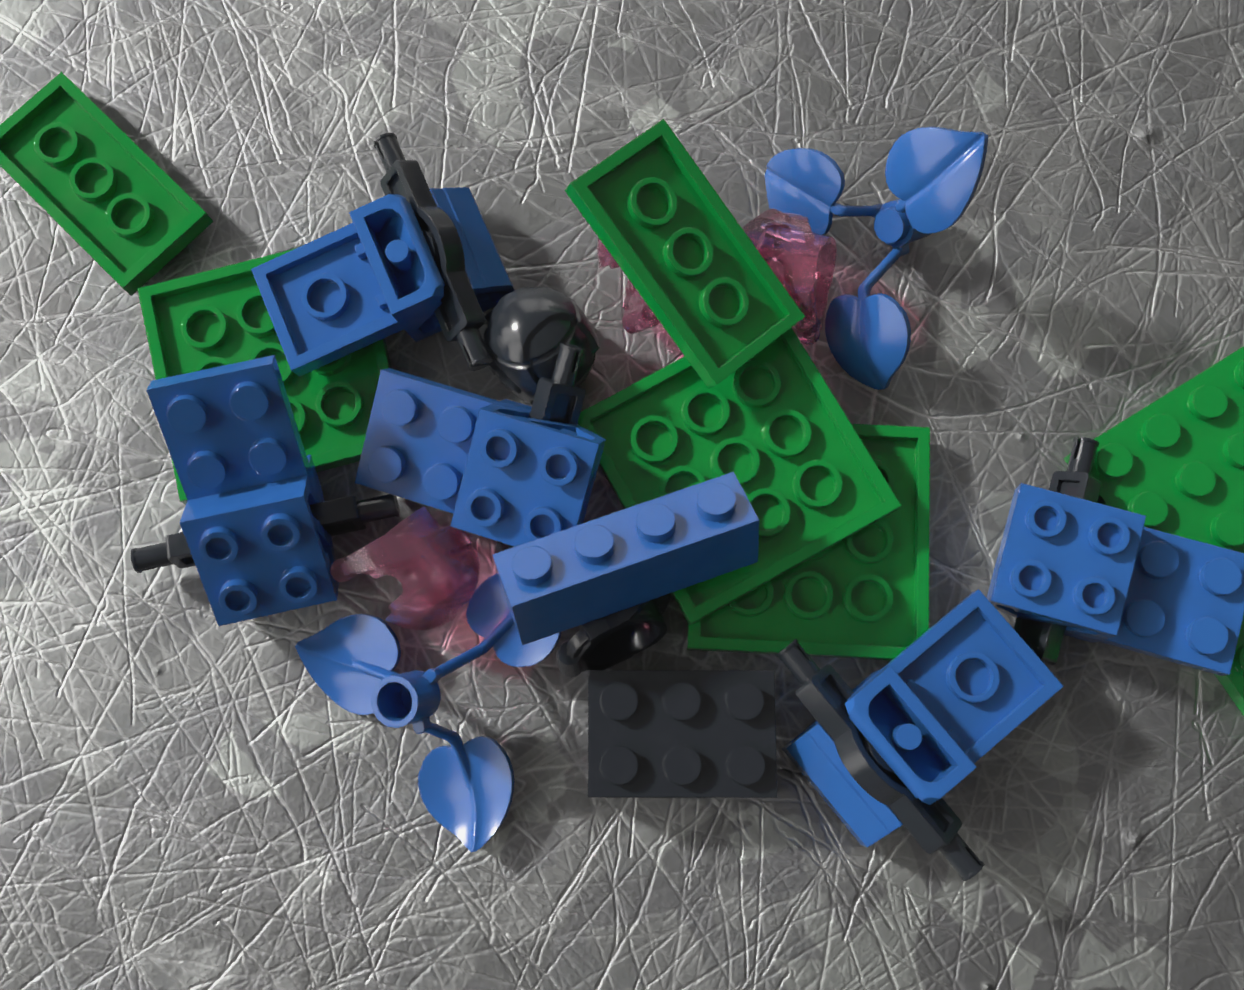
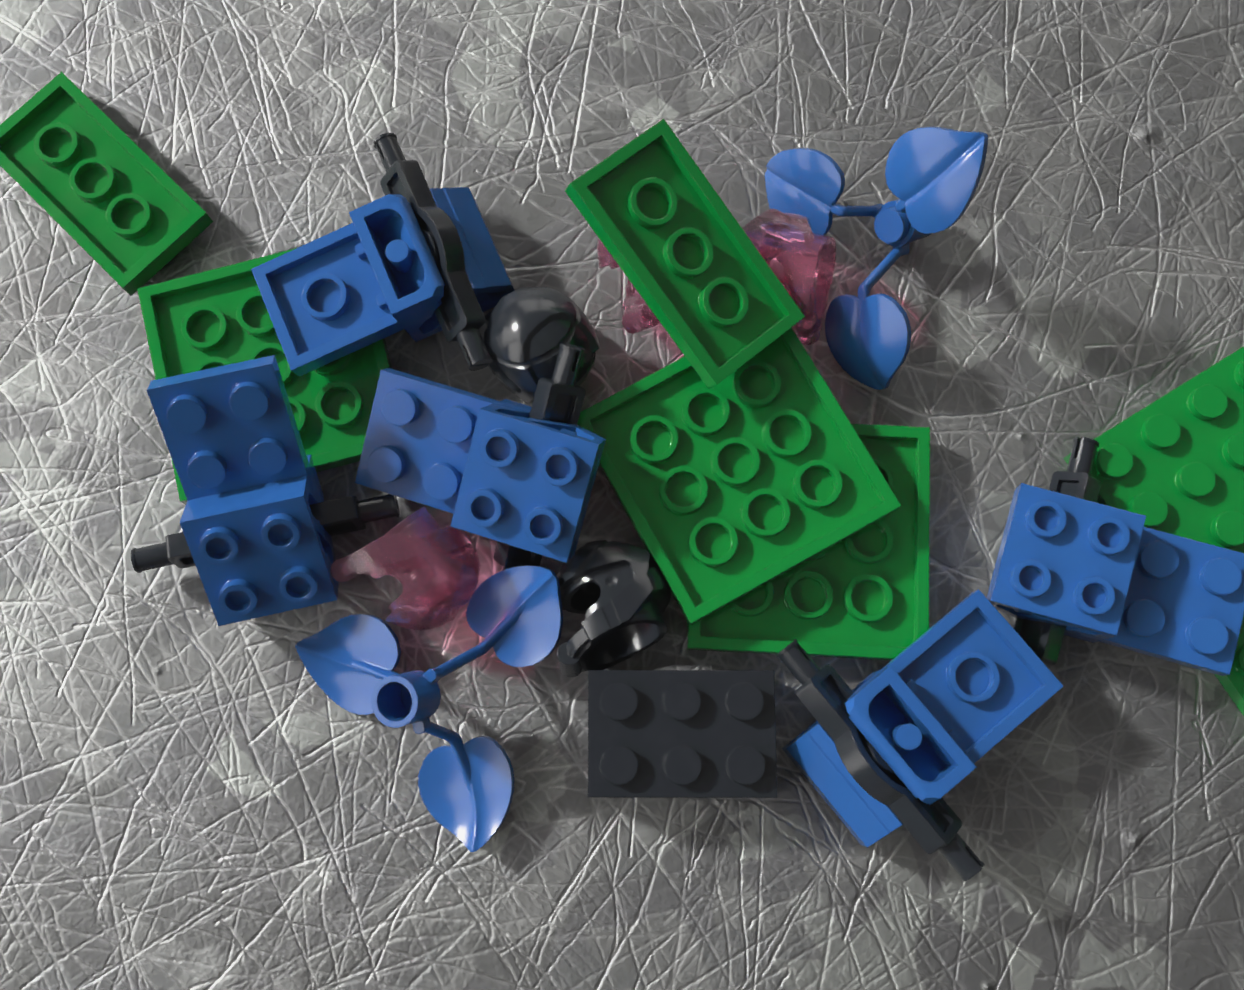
(628, 557): blue brick -> none

